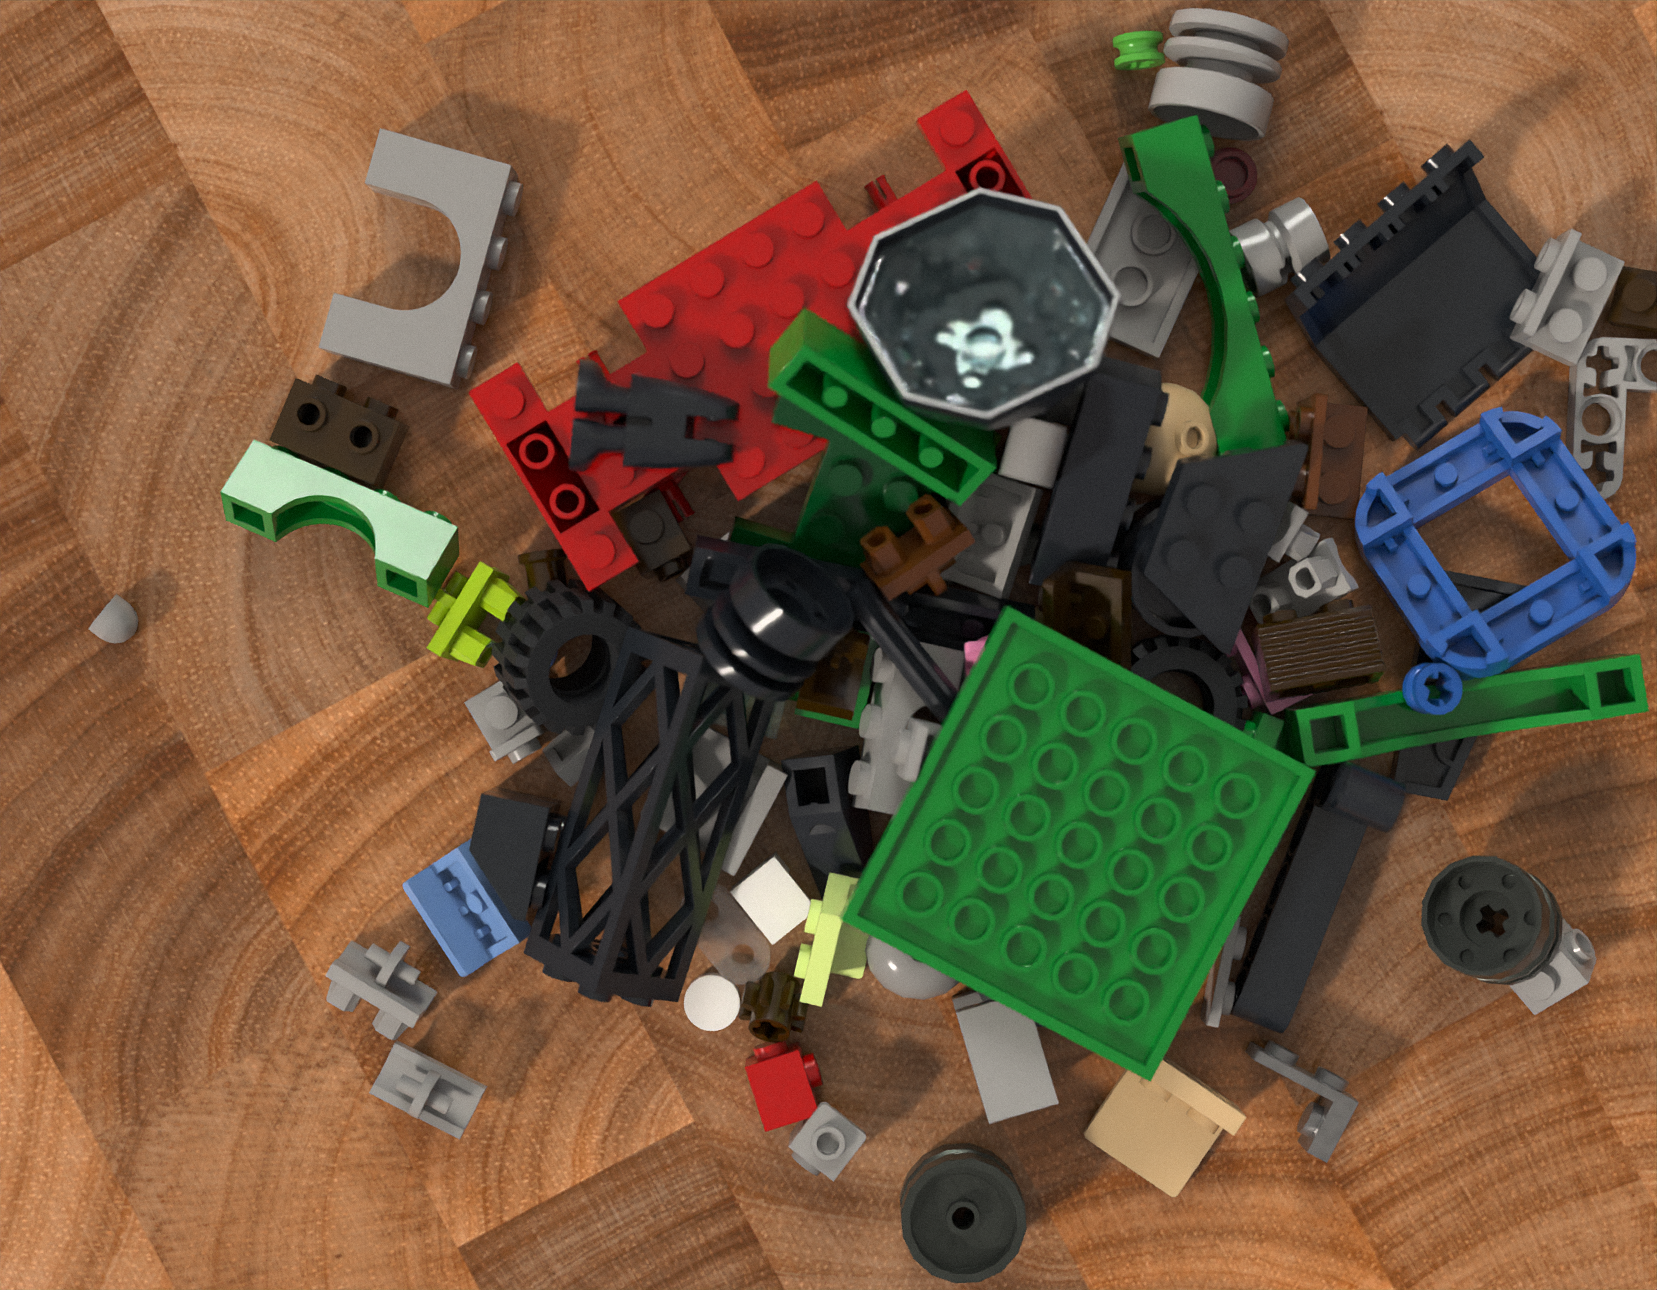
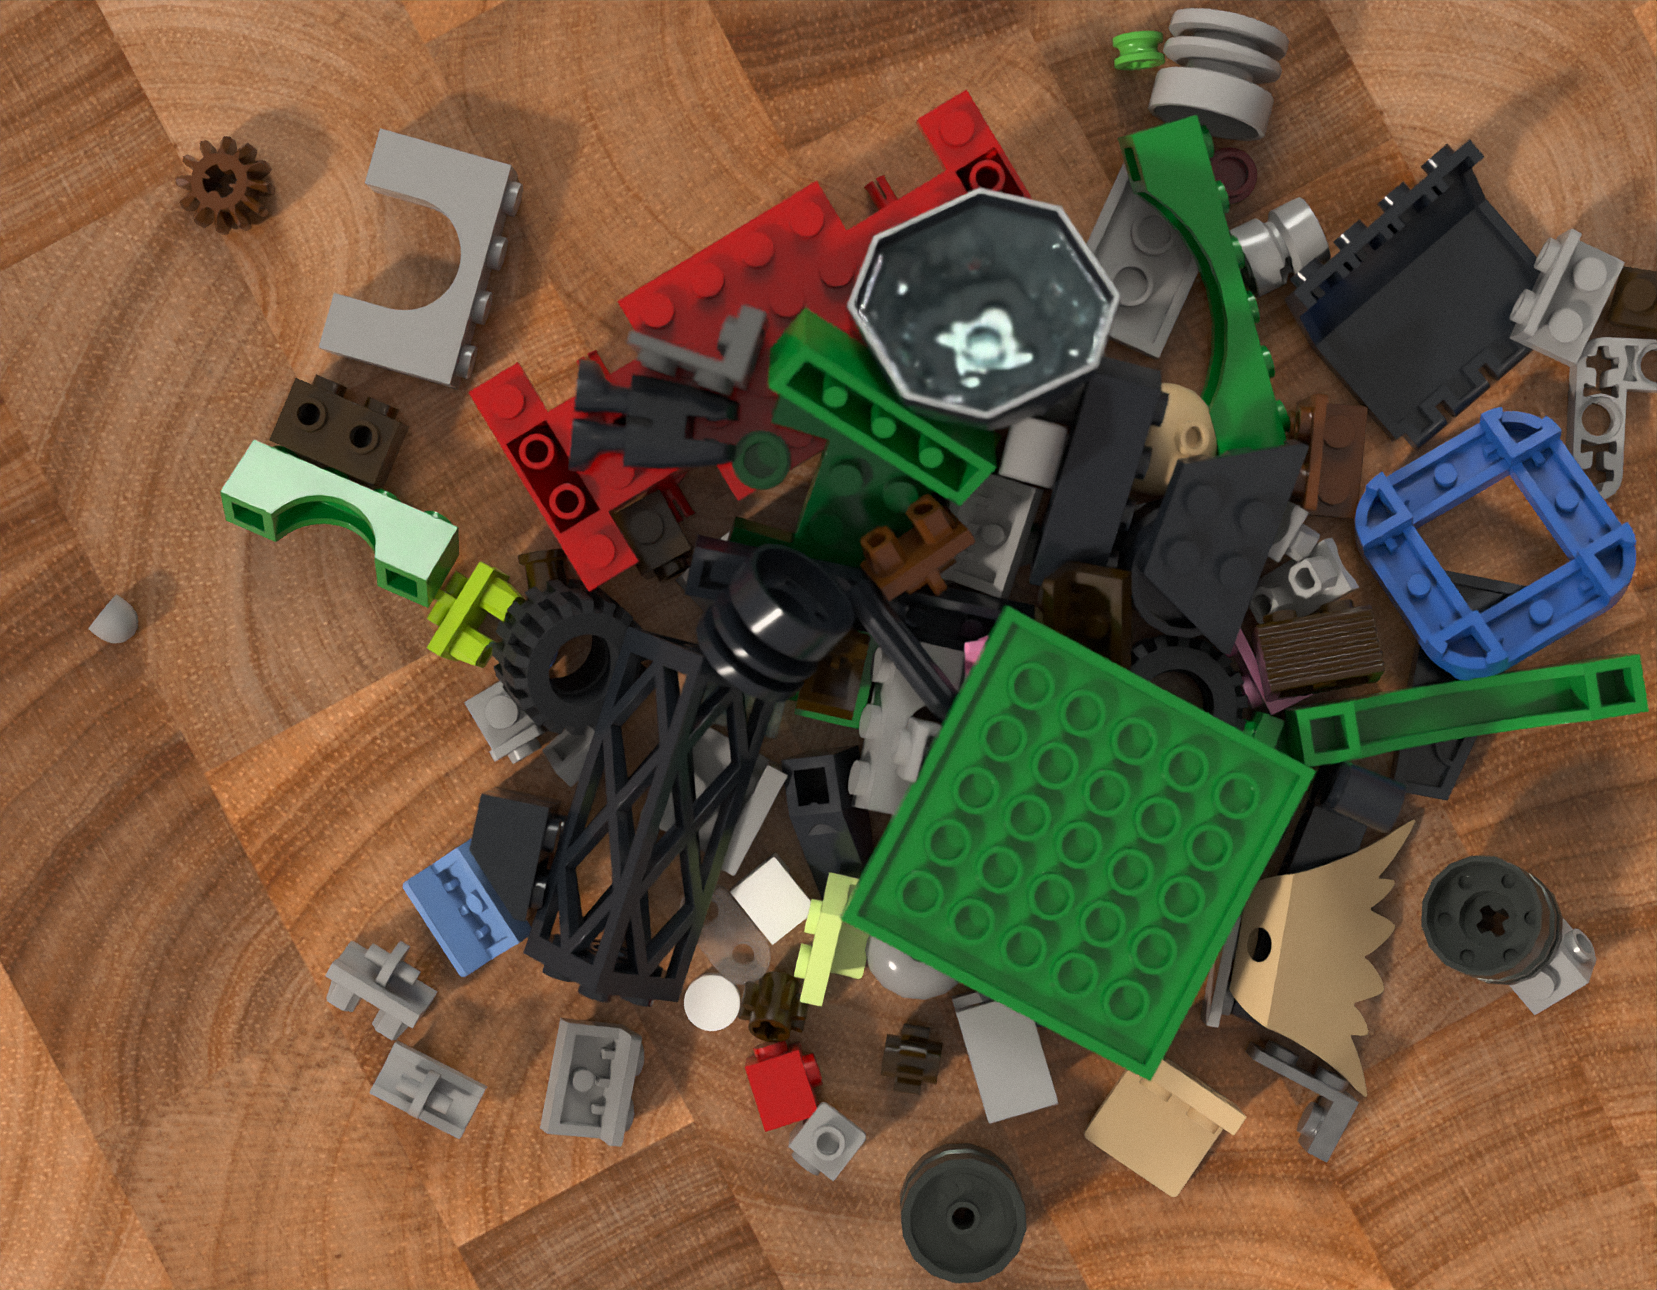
(207, 172): none -> reddish brown gear
(592, 1081): none -> light grey bracket
(738, 343): none -> dark grey bracket
(761, 460): none -> dark green tile
(911, 1059): none -> dark brown gear
(1318, 951): none -> tan piece
(1447, 683): blue bush -> none

